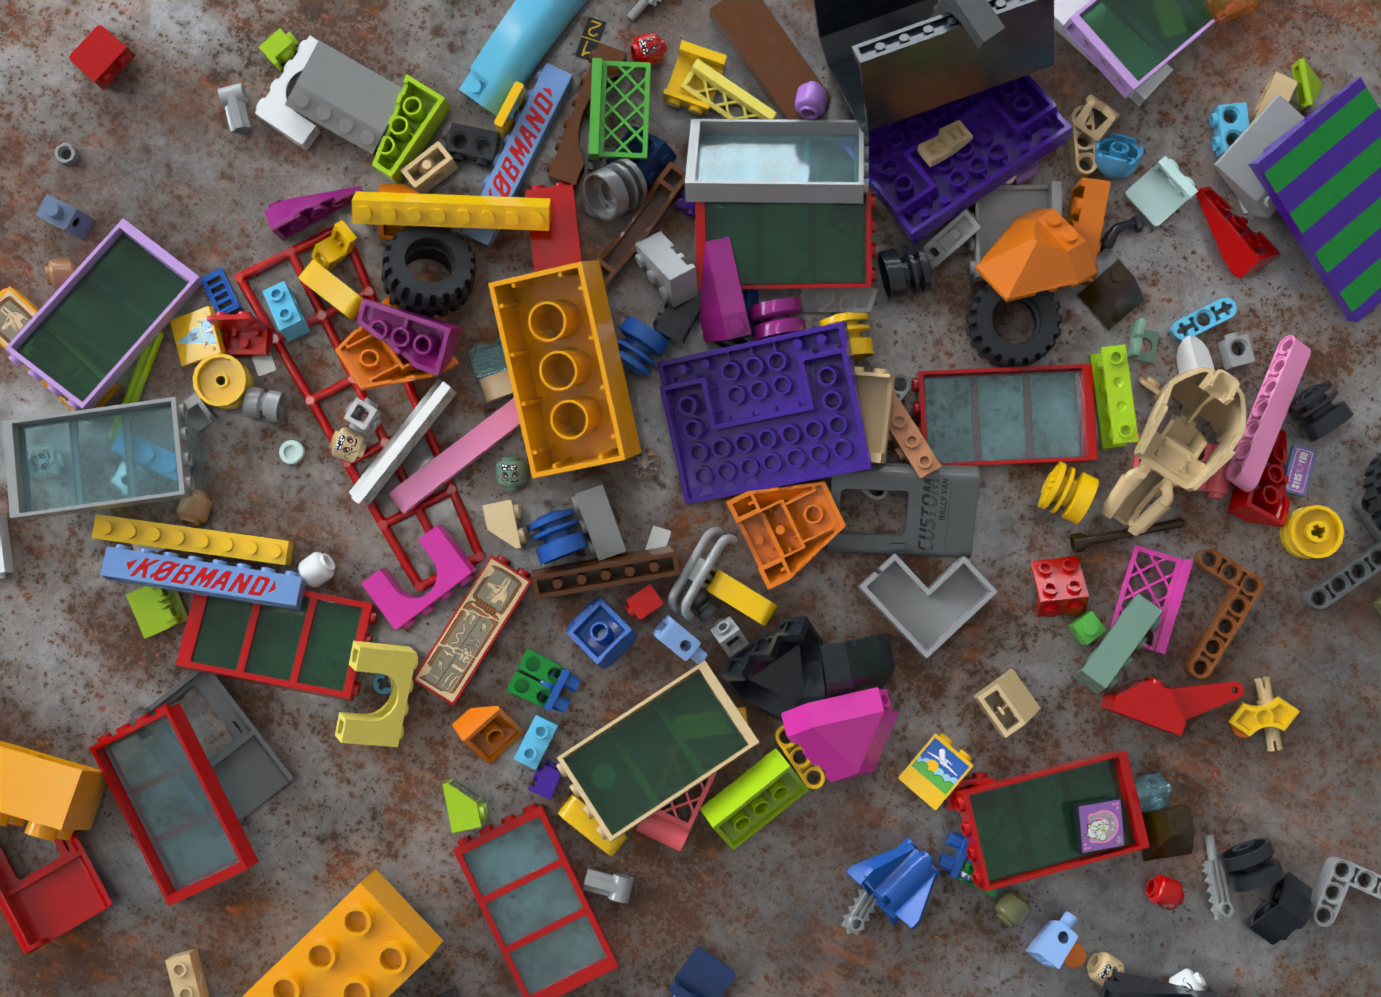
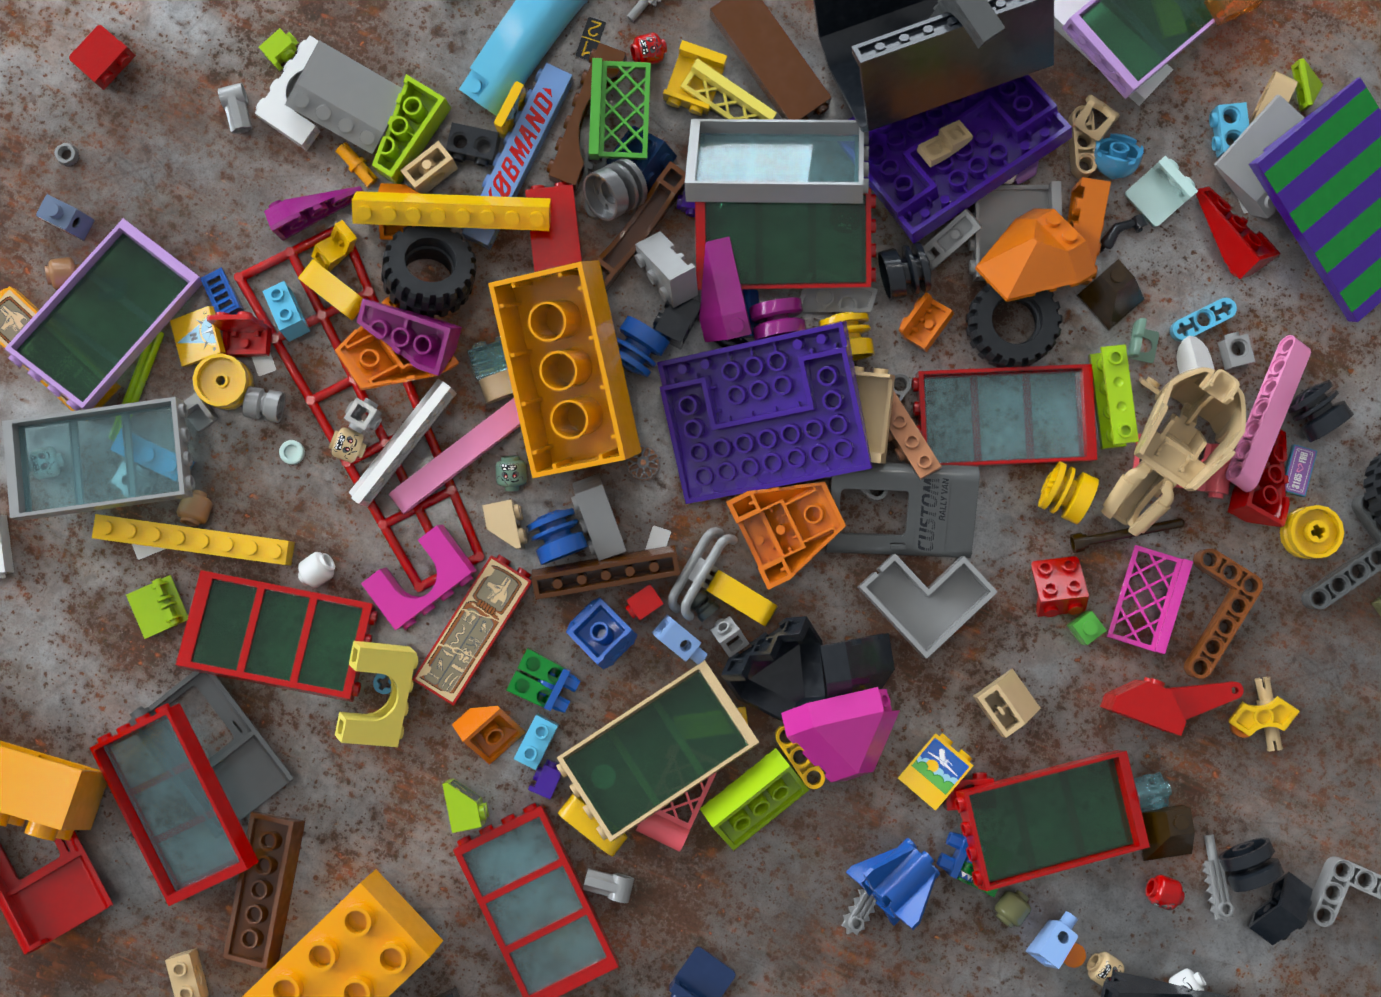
(202, 577): medium blue brick -> none
(264, 891): none -> reddish brown arch
(357, 164): none -> light orange pin
(811, 100): medium lavender head -> none
(925, 322): none -> orange bracket
(1099, 825): tile -> none
(1119, 644): sand green wedge -> none

